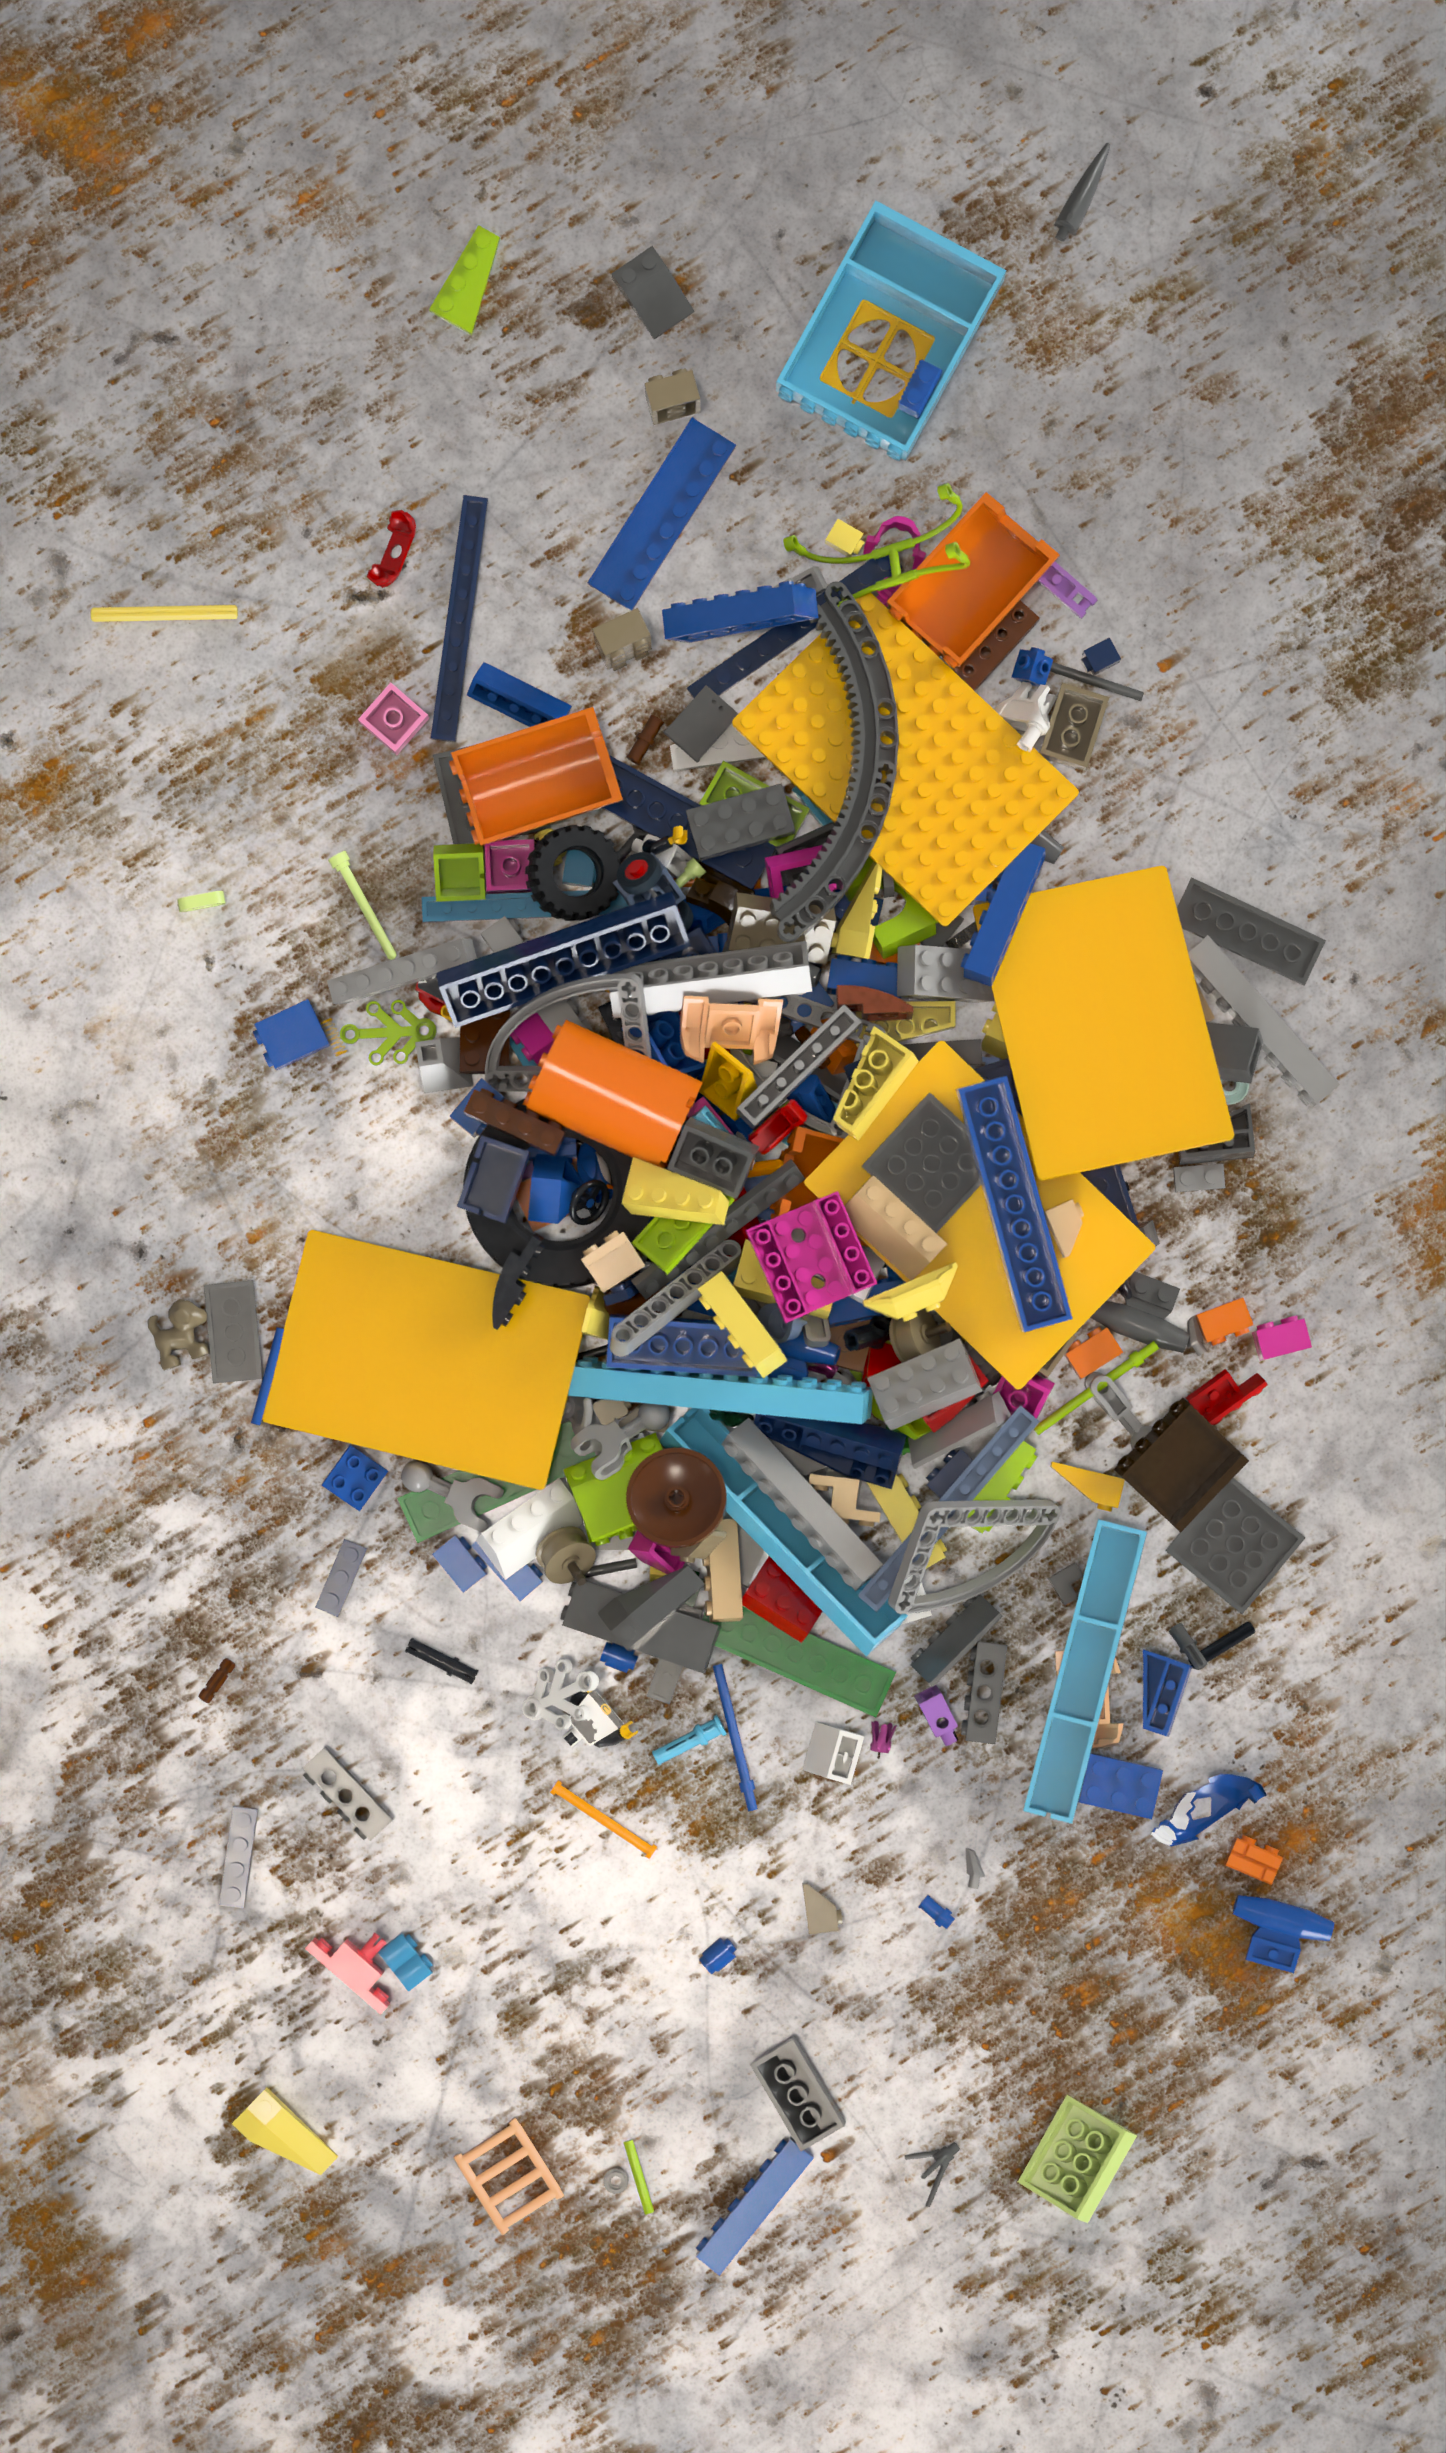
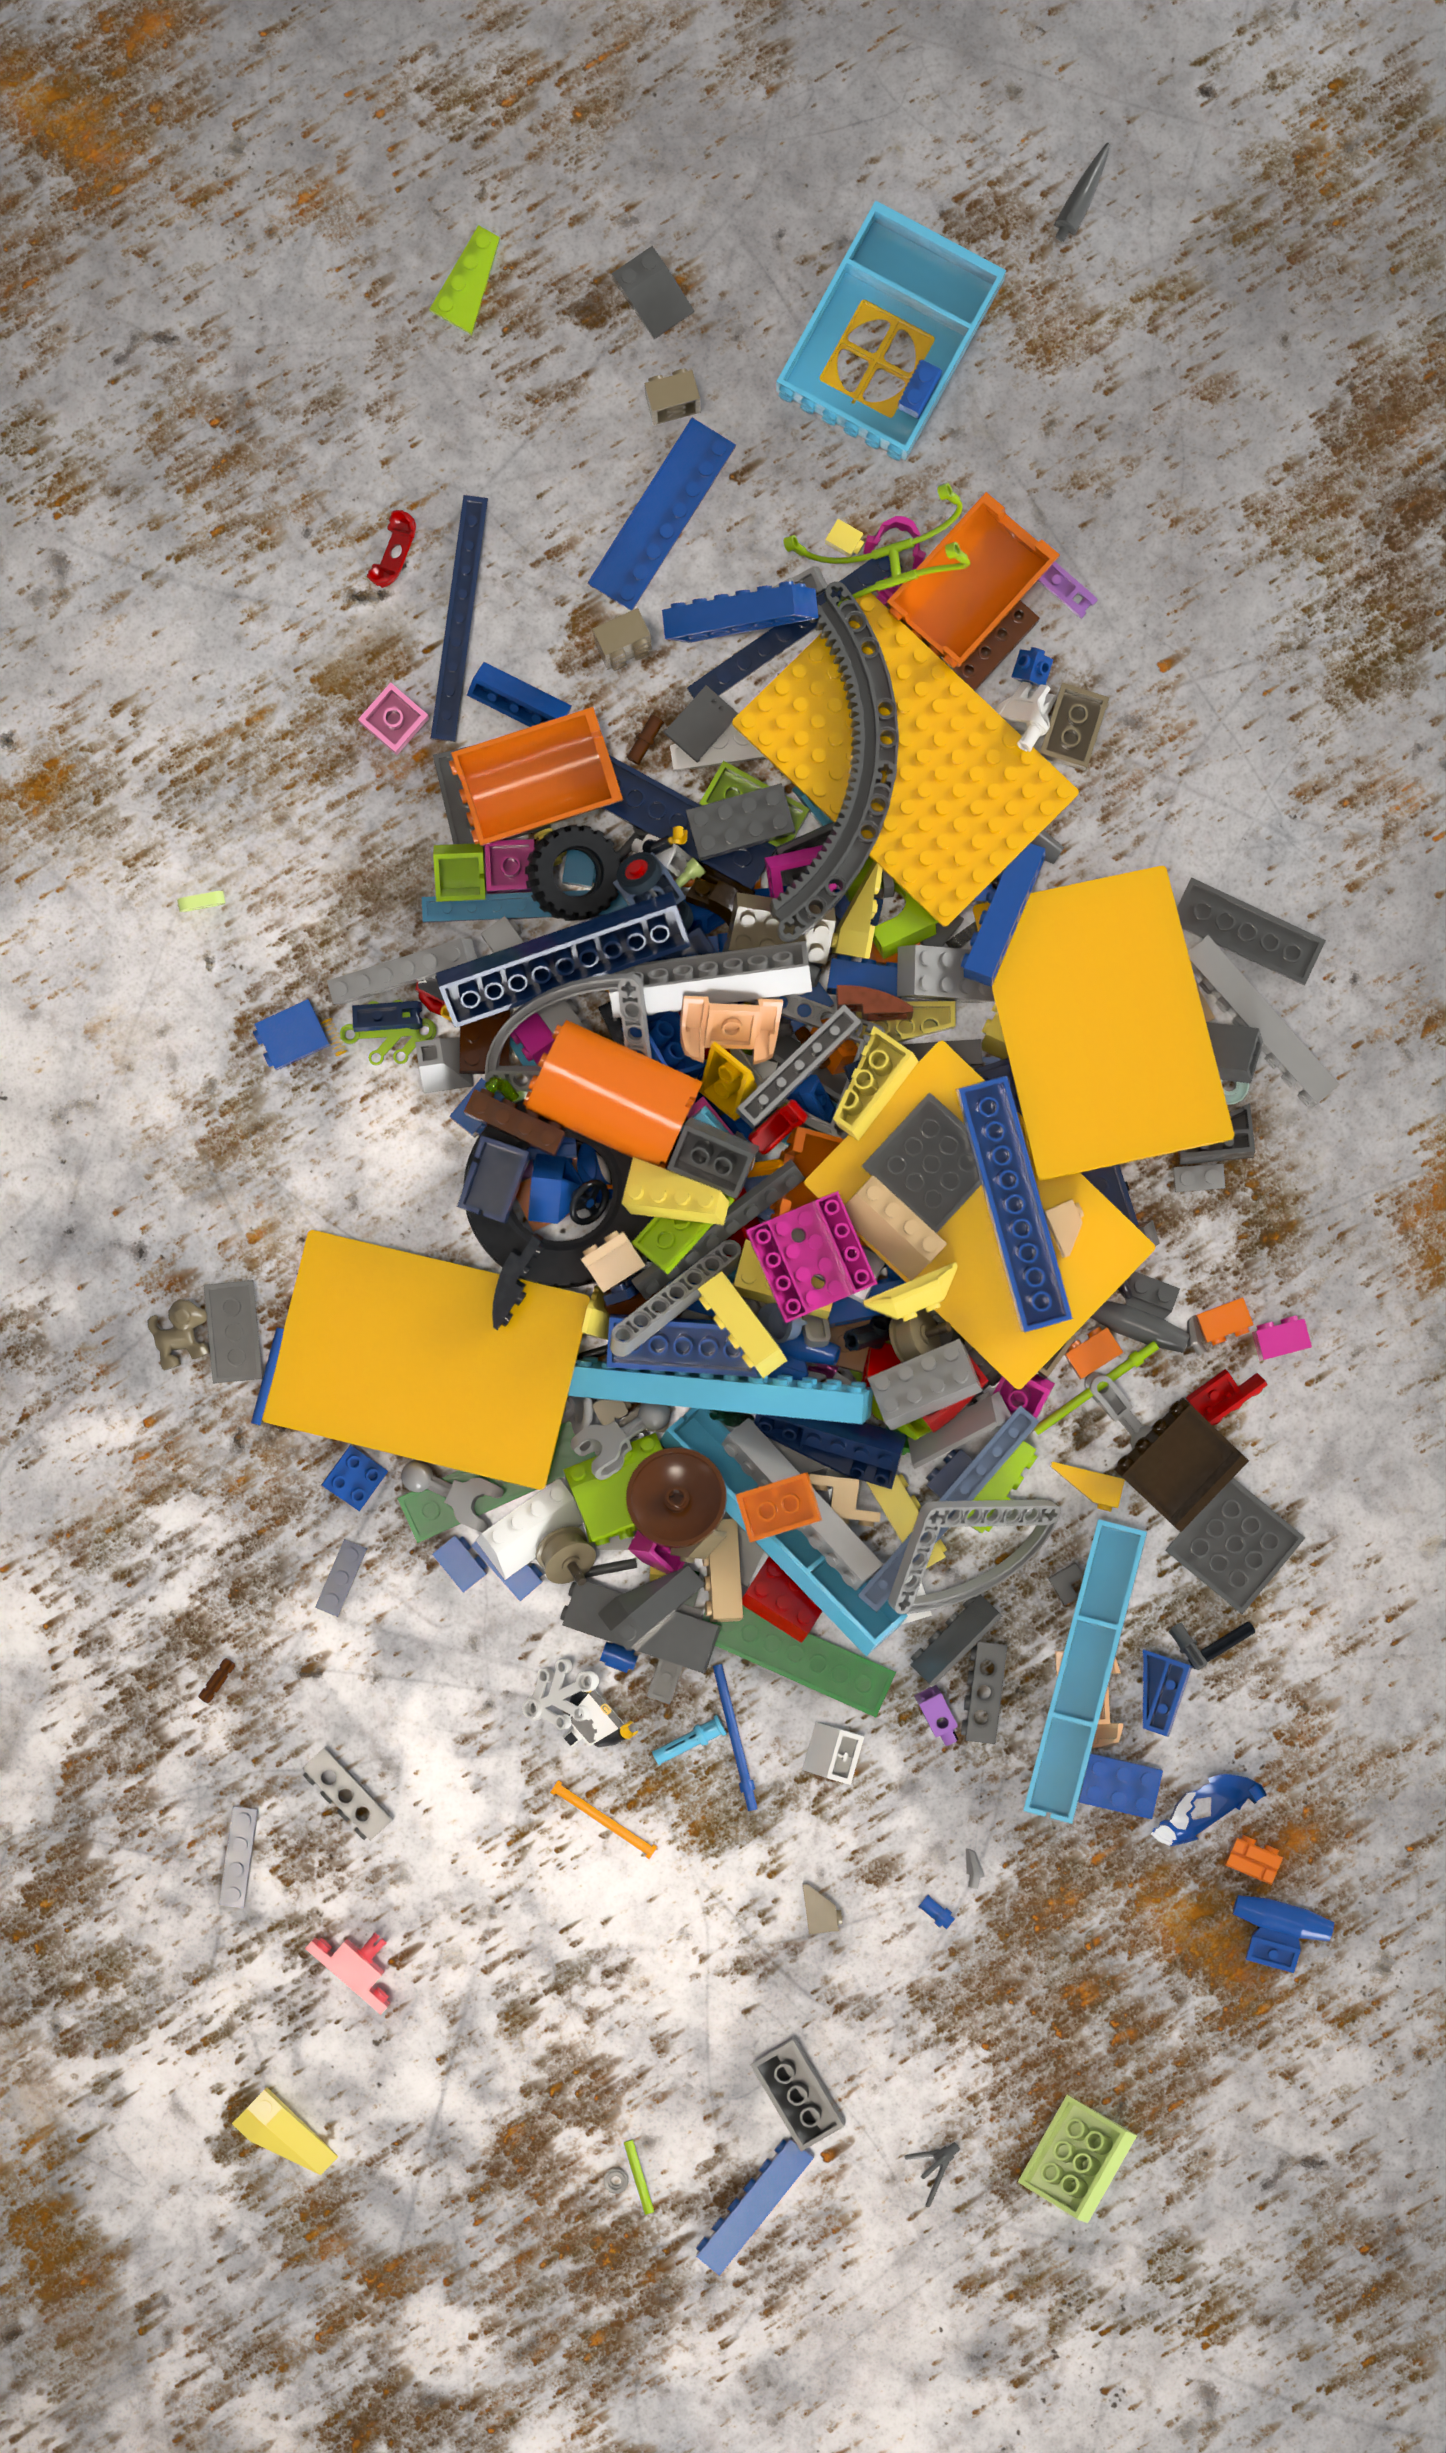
(157, 613): light yellow axle -> none
(341, 863): yellowish green piece -> none
(387, 1016): none -> dark blue plate
(406, 1961): dark azure brick -> none
(442, 1661): black pin -> none
(490, 2202): light nougat bar -> none
(503, 1086): none -> clear neon green arm
(718, 1955): blue brick -> none
(778, 1507): none -> orange plate
(881, 1742): flat silver piece -> none
(1096, 681): dark grey bar -> none
(1100, 657): dark blue brick -> none

